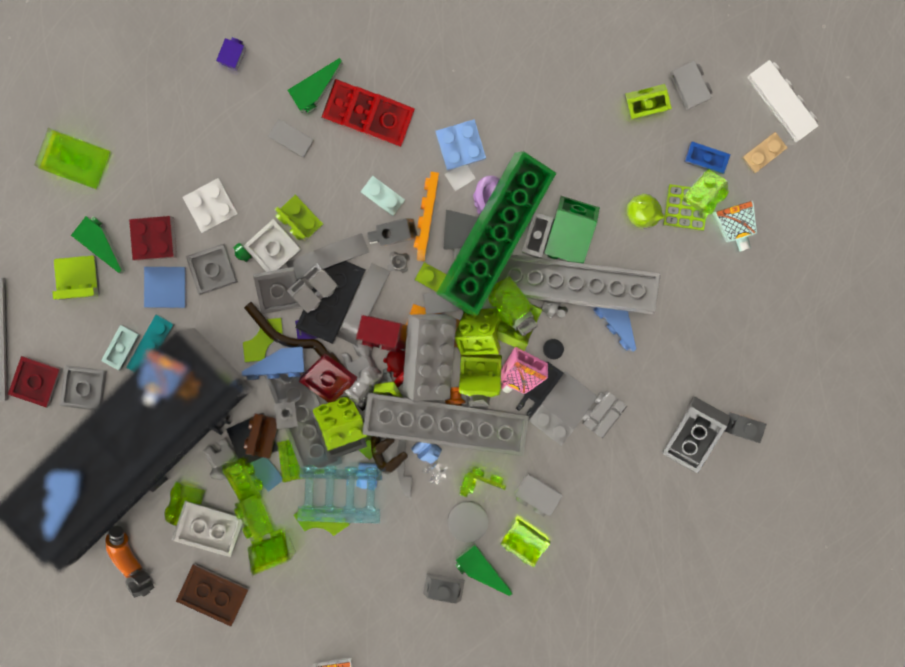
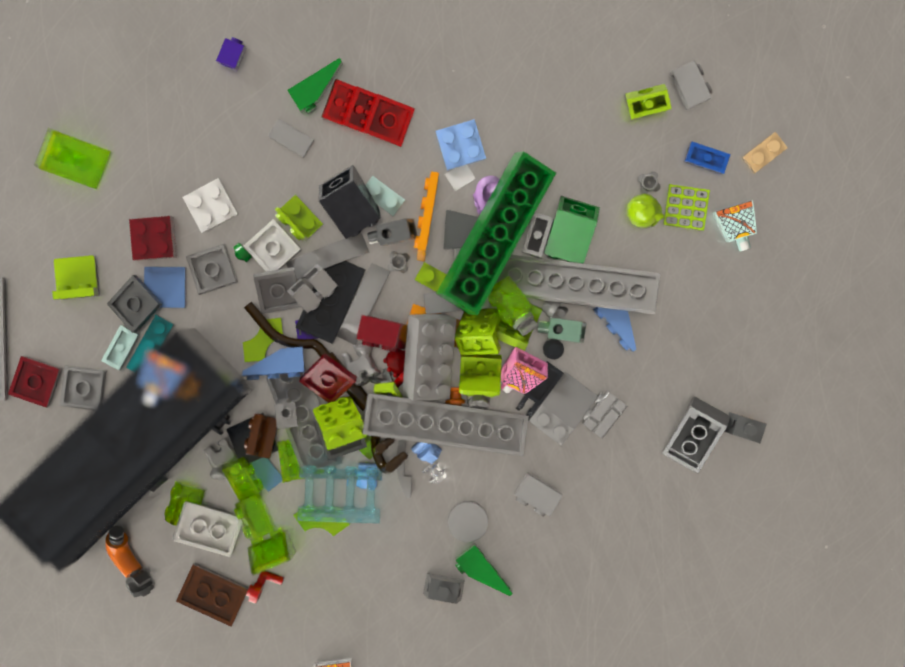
(63, 494): medium blue slope -> none
(96, 239): green slope -> none
(134, 304): none -> dark grey plate
(254, 591): none -> red plate
(348, 202): none -> black slope
(363, 386): light grey animal -> none
(468, 483): clear neon green bracket -> none
(525, 543): clear neon green bracket -> none
(572, 330): none -> sand green torso
(654, 182): none -> light grey plate
(707, 193): clear neon green bracket -> none
(783, 101): white brick -> none

